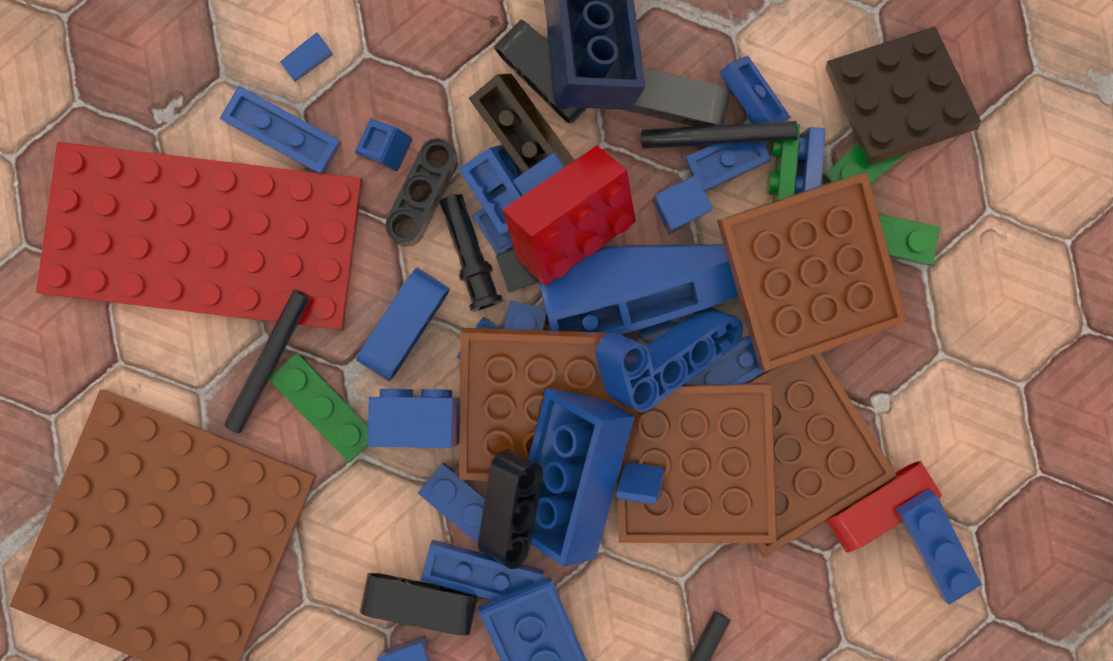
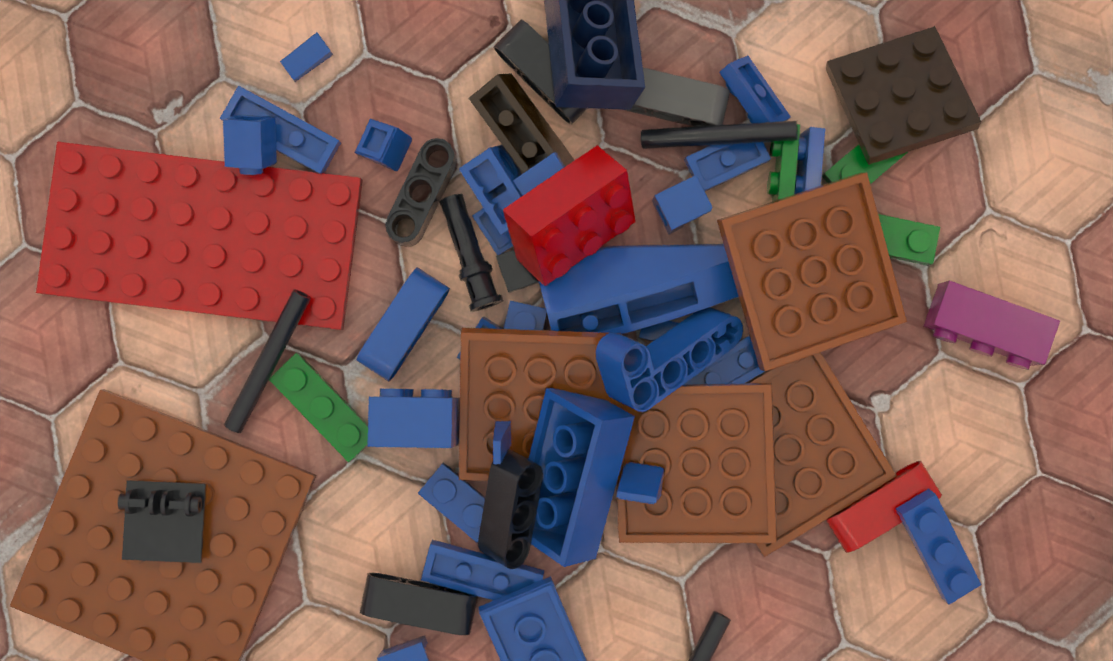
(163, 521): none -> black hinge
(249, 143): none -> blue brick
(501, 440): none -> blue piece
(991, 325): none -> magenta brick

